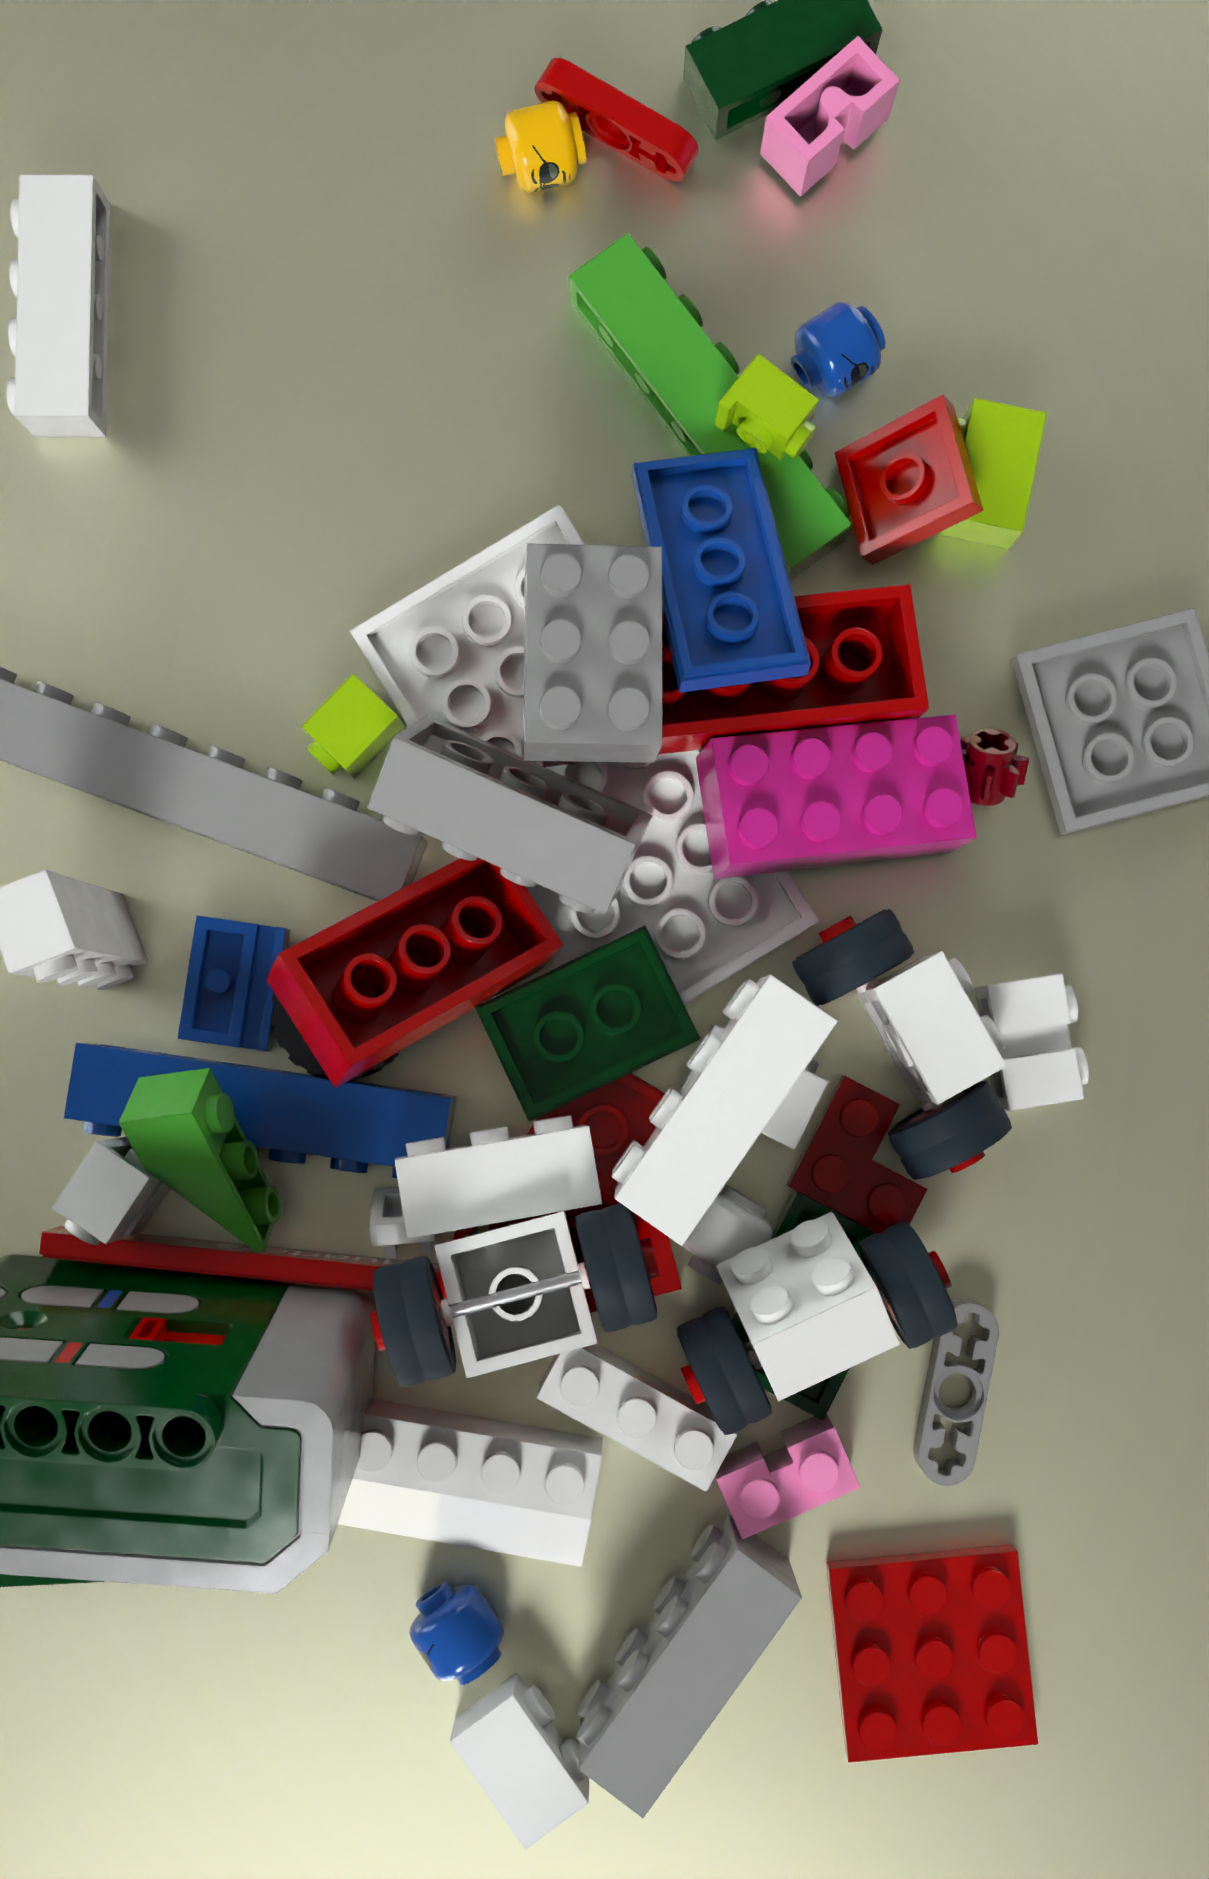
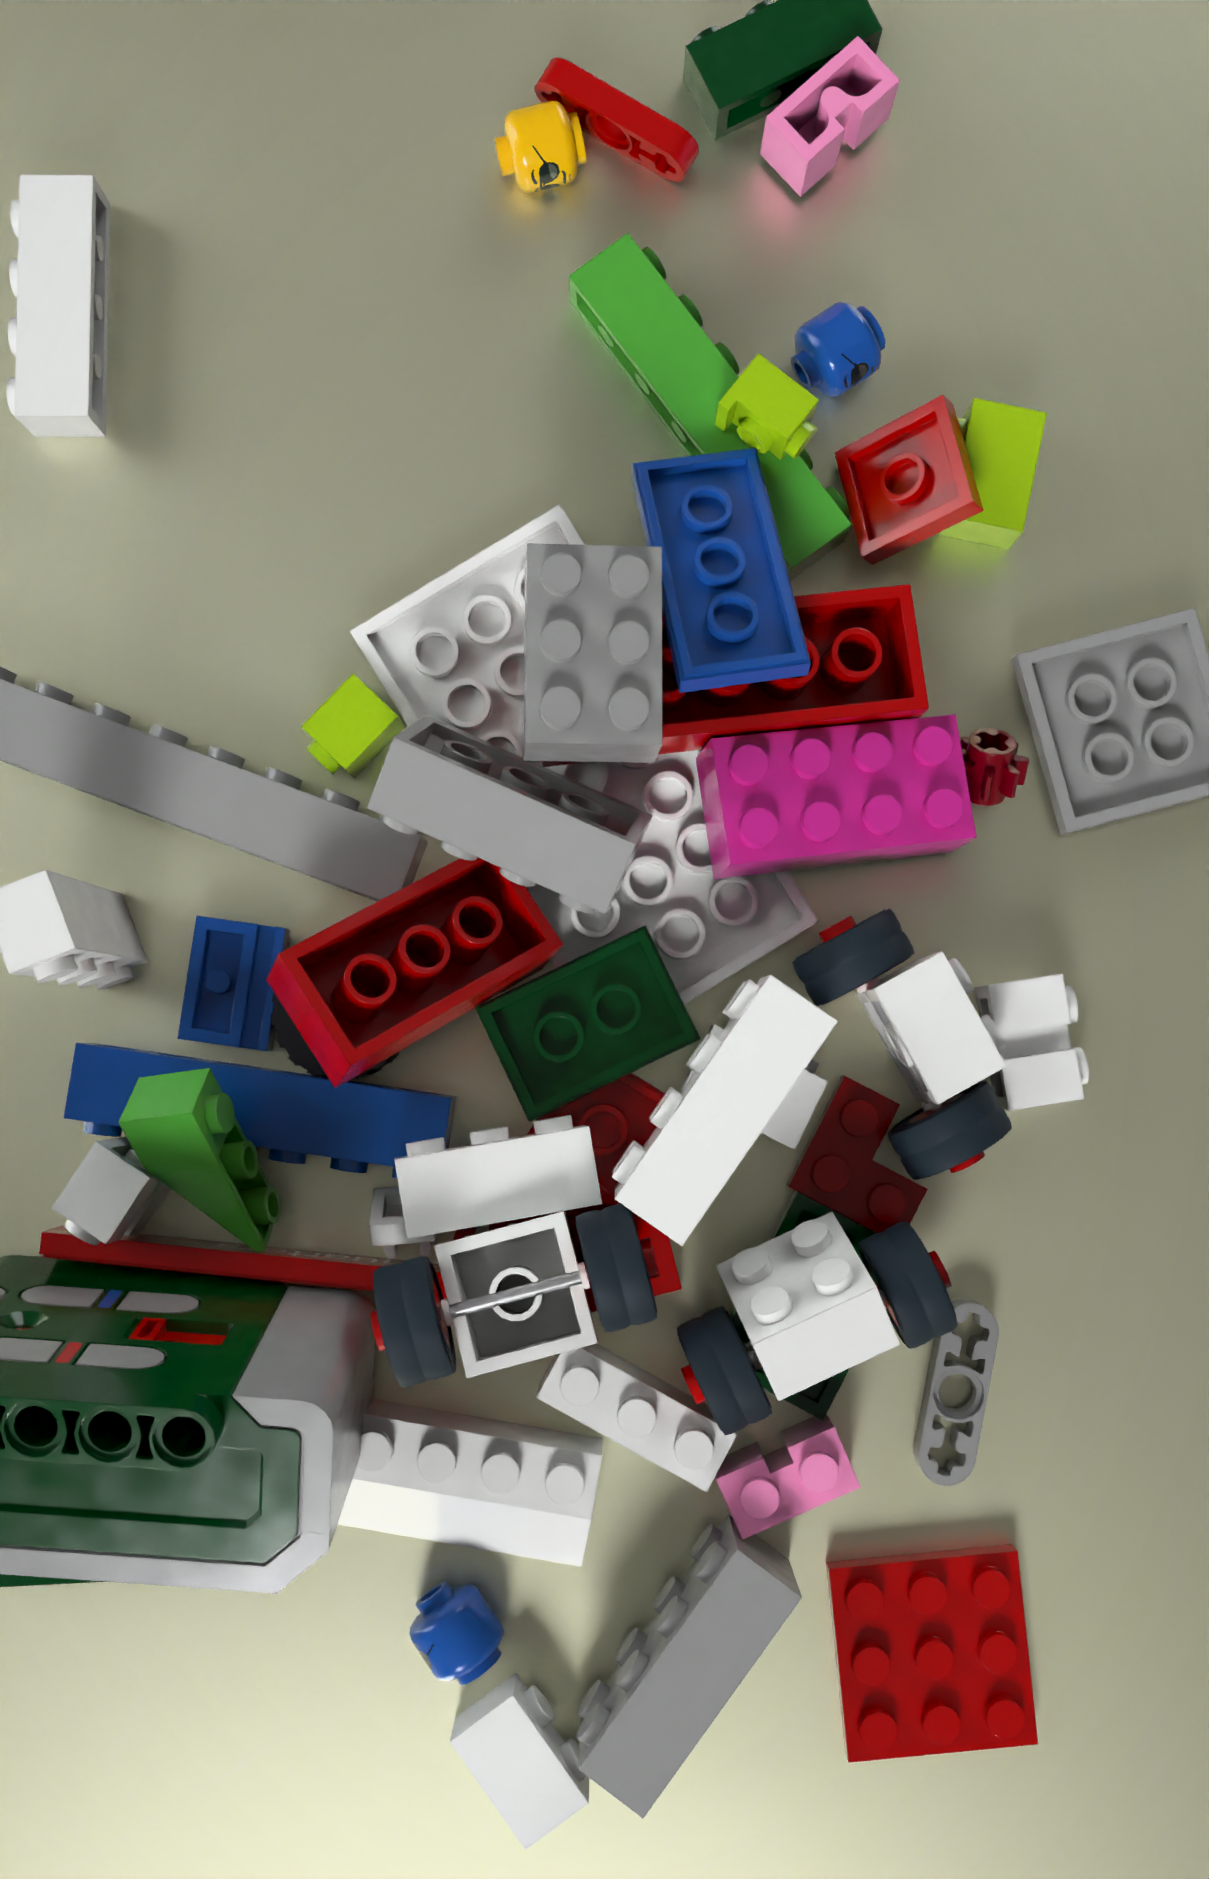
(725, 1230): white head -> none

